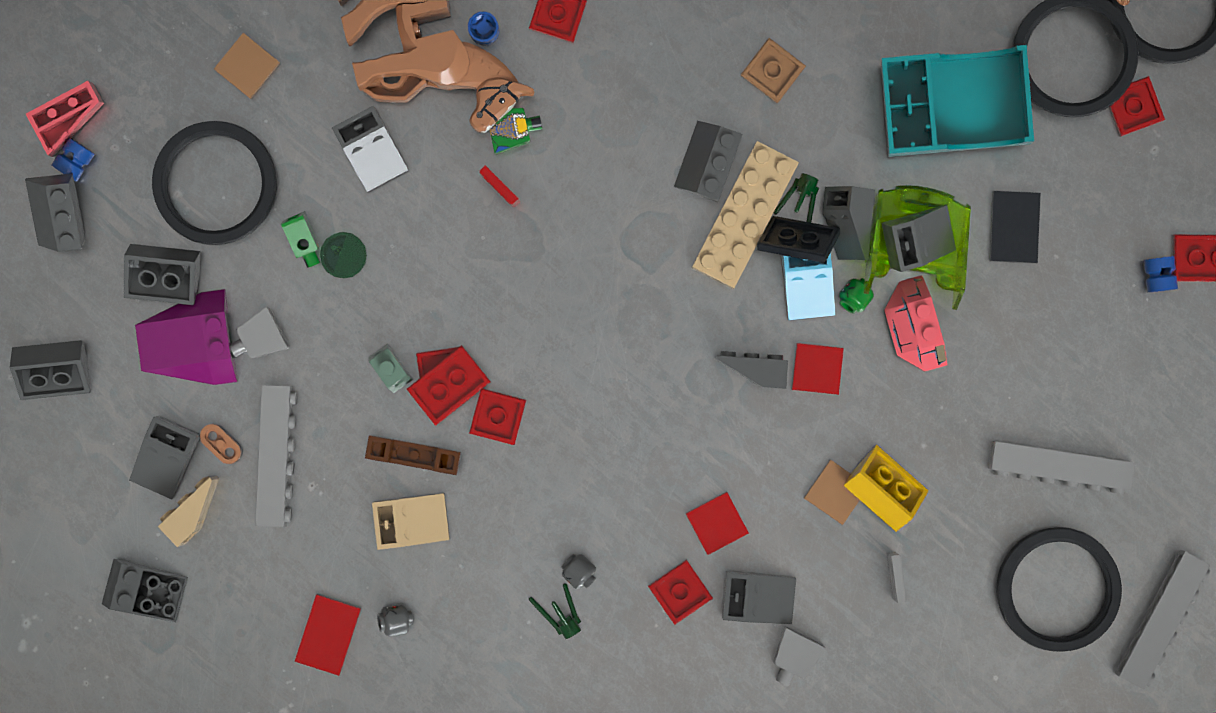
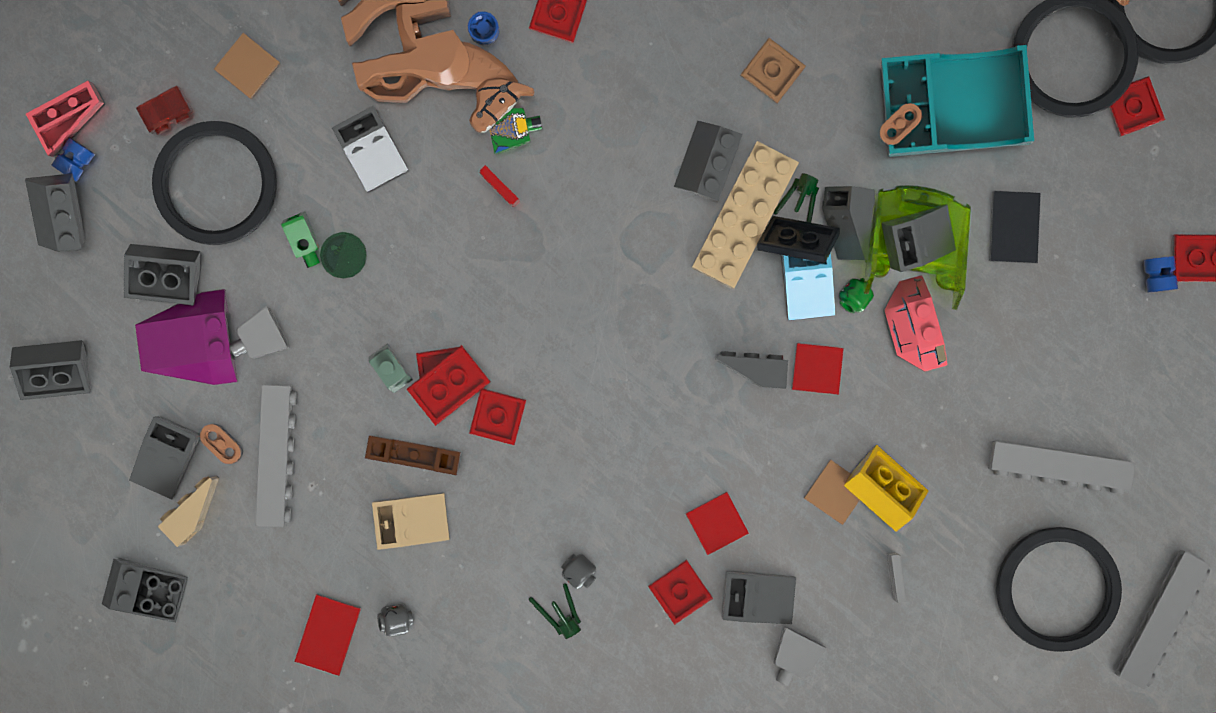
(164, 110): none -> clear red brick
(900, 124): none -> nougat plate

